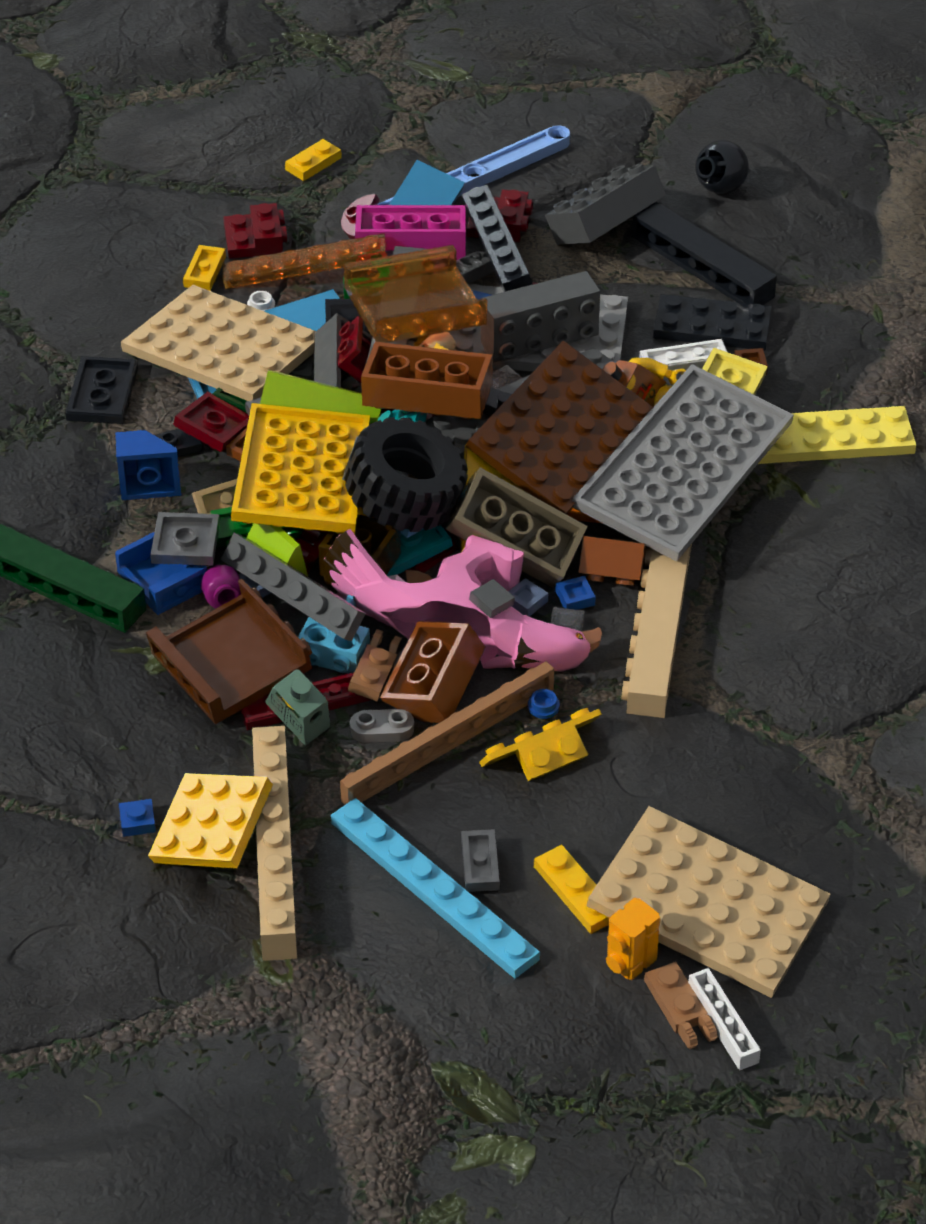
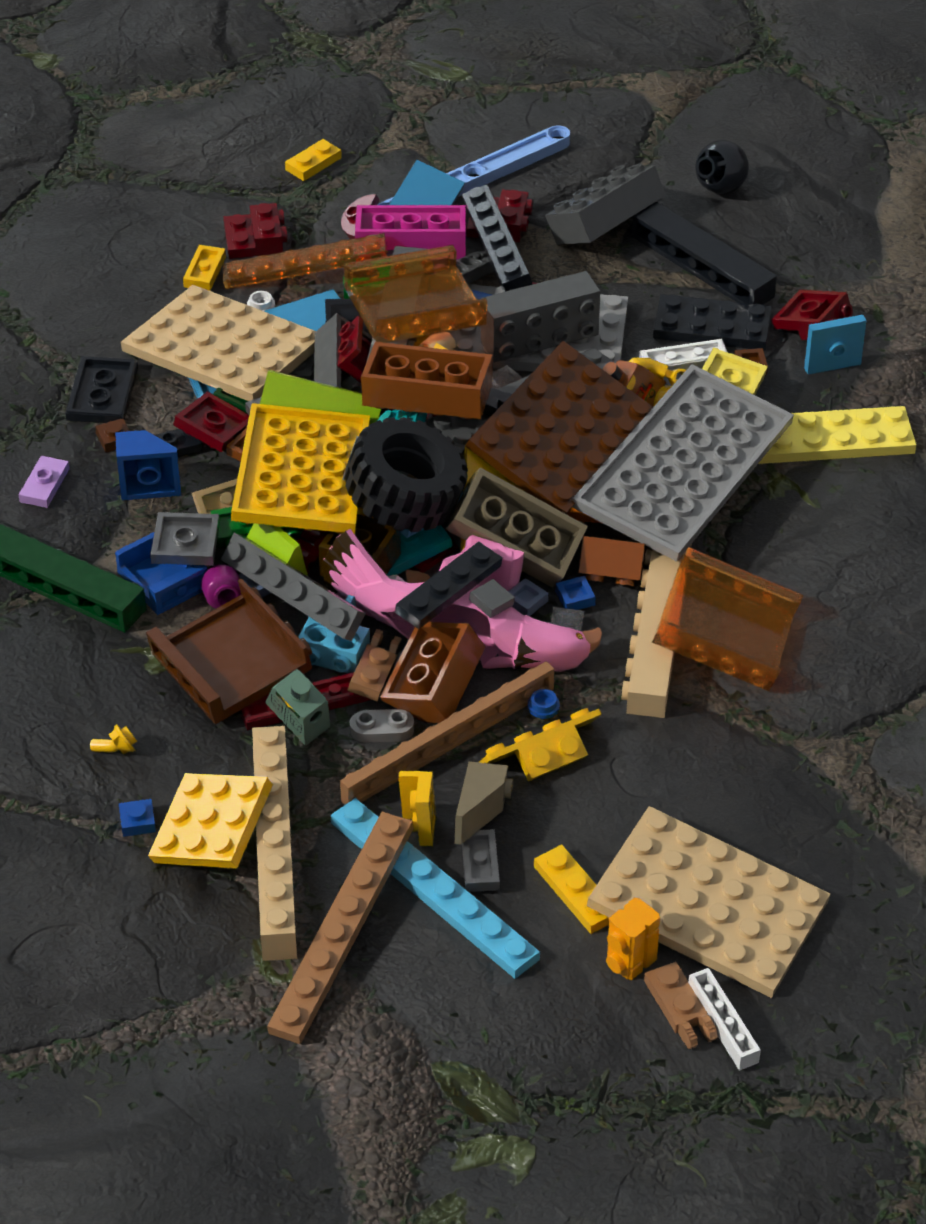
(44, 481): none -> lavender plate
(106, 433): none -> reddish brown plate
(121, 740): none -> yellow plate
(340, 928): none -> medium nougat plate
(419, 803): none -> yellow bracket
(448, 585): none -> black plate
(481, 798): none -> dark tan slope
(727, 619): none -> clear orange panel
(810, 308): none -> dark red plate
(835, 344): none -> dark azure plate

